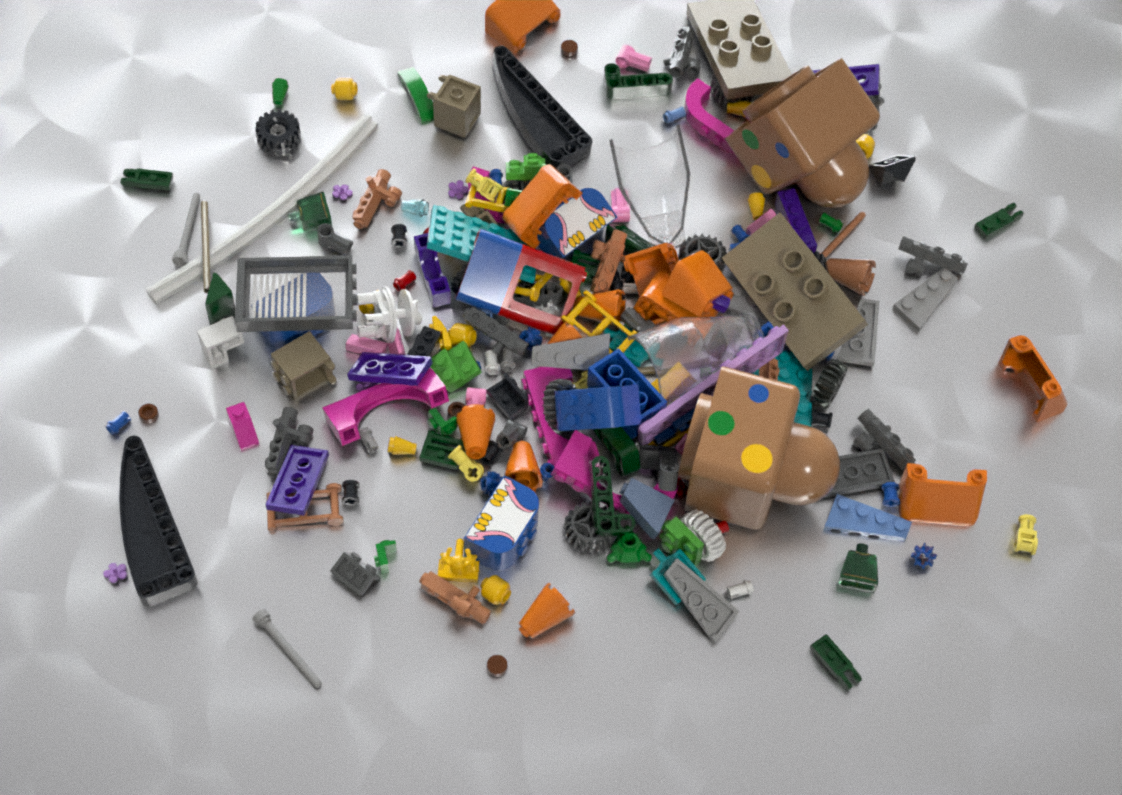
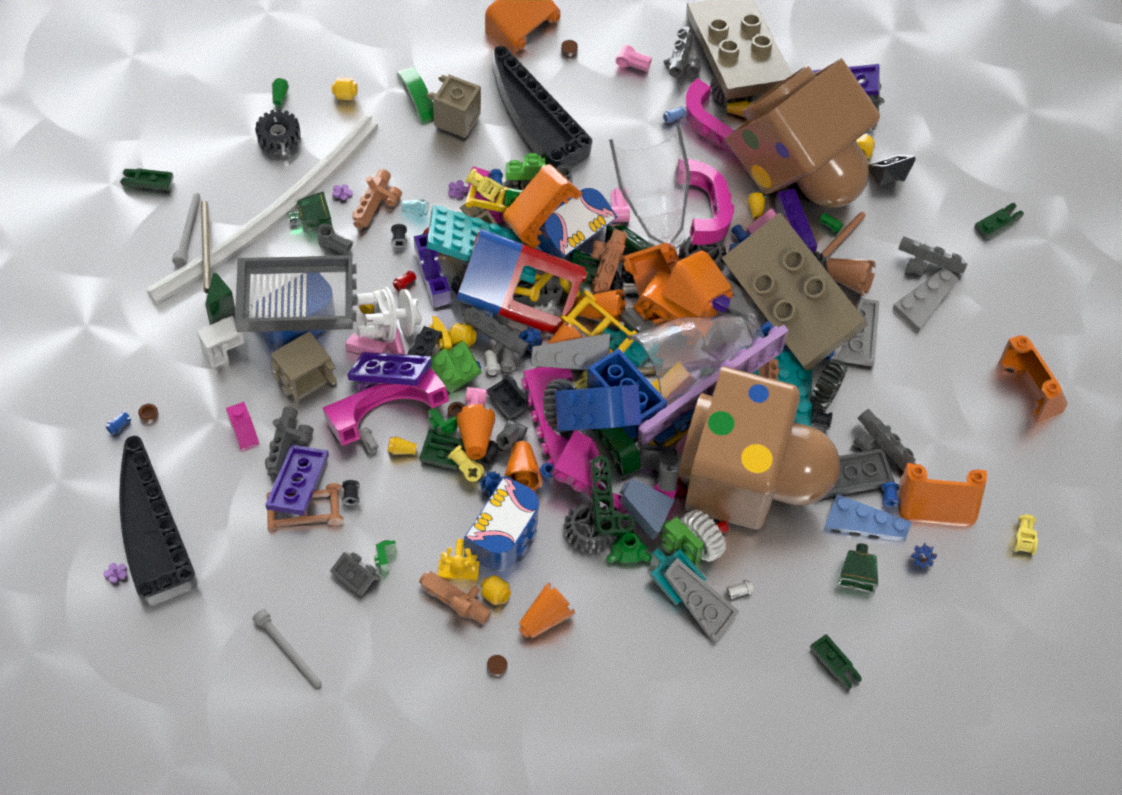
(635, 85): dark green beam -> none
(714, 229): none -> dark pink arch

